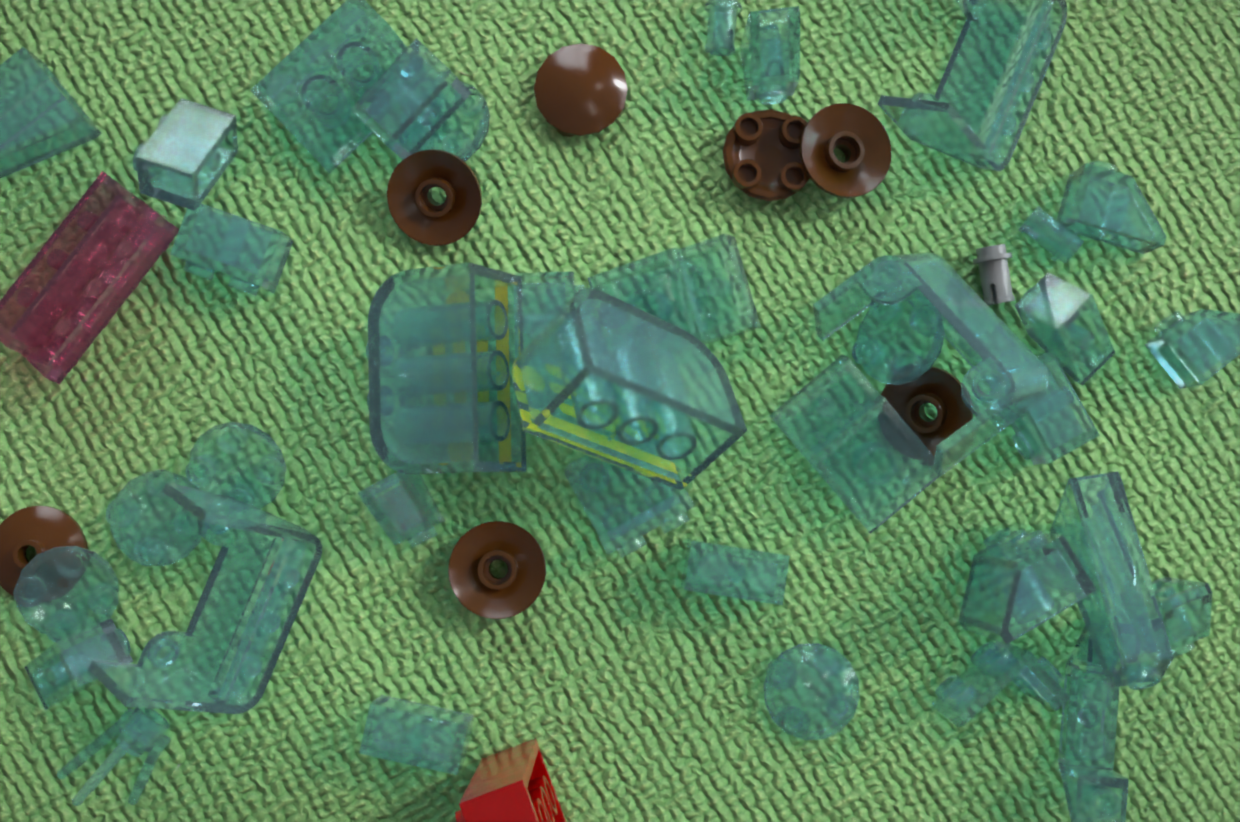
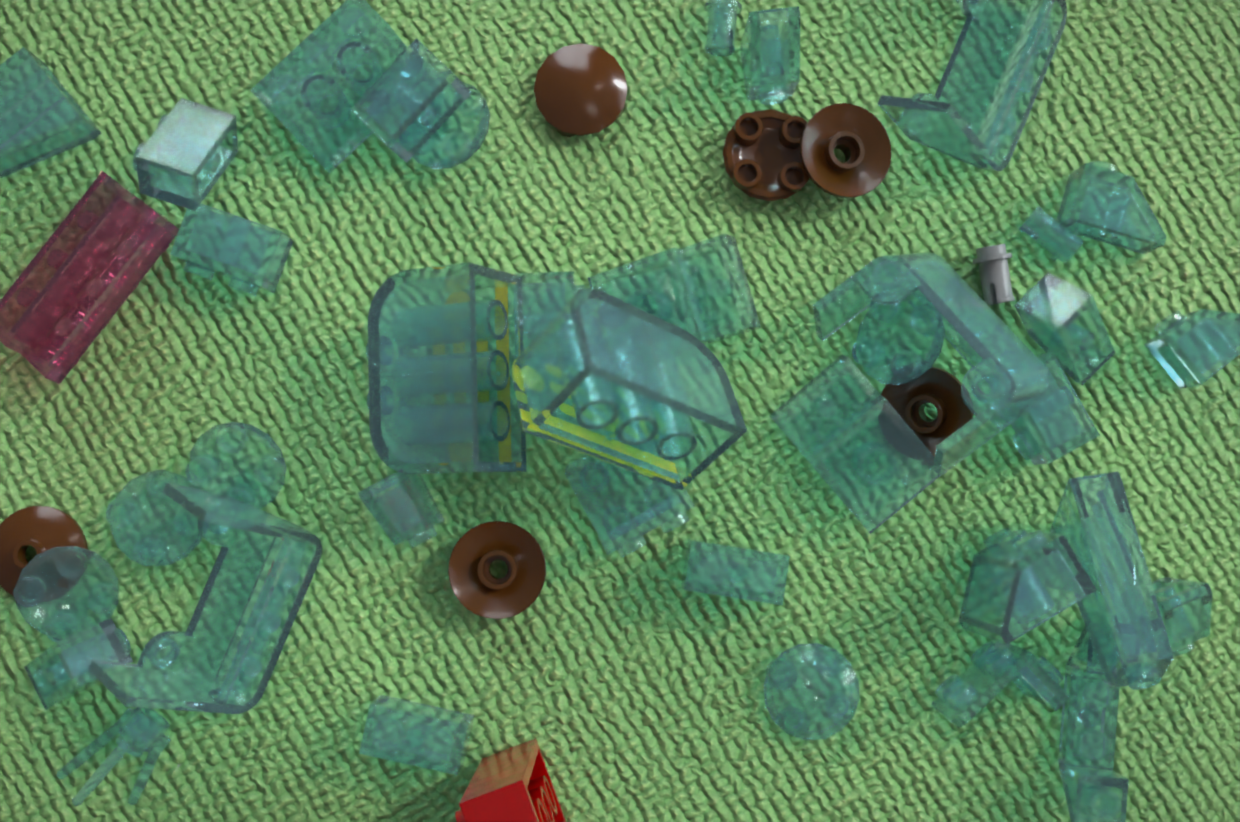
(417, 211): reddish brown dish -> none

